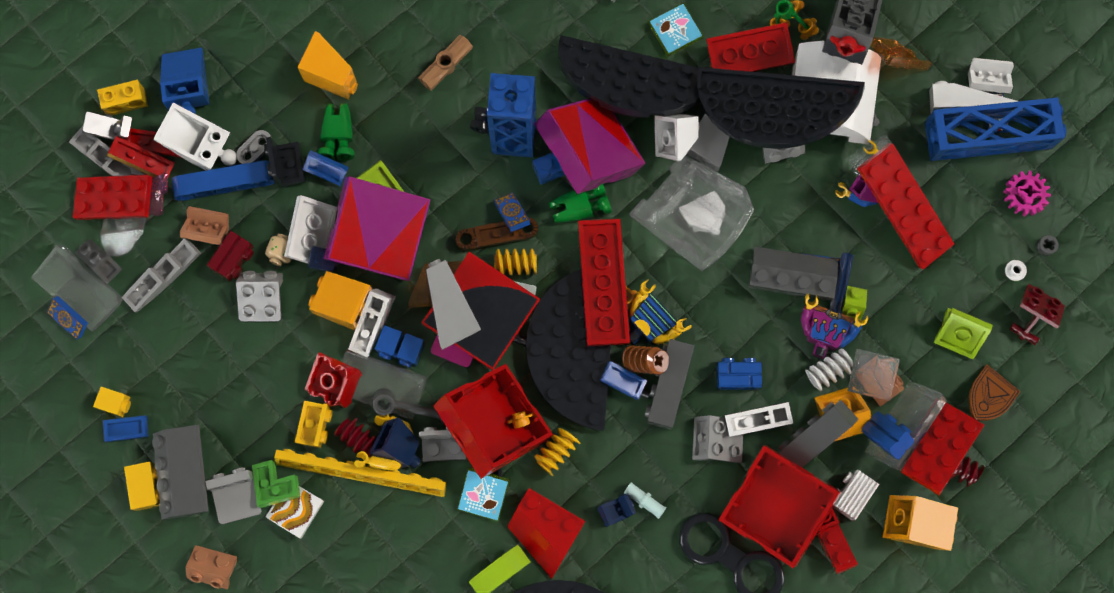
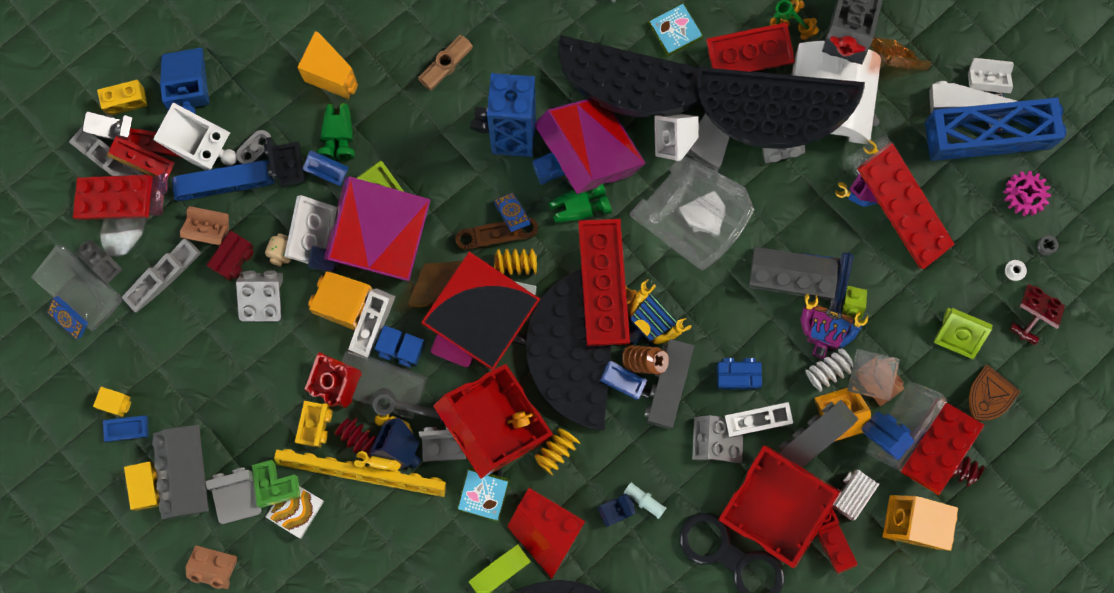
(450, 308): light grey slope -> none

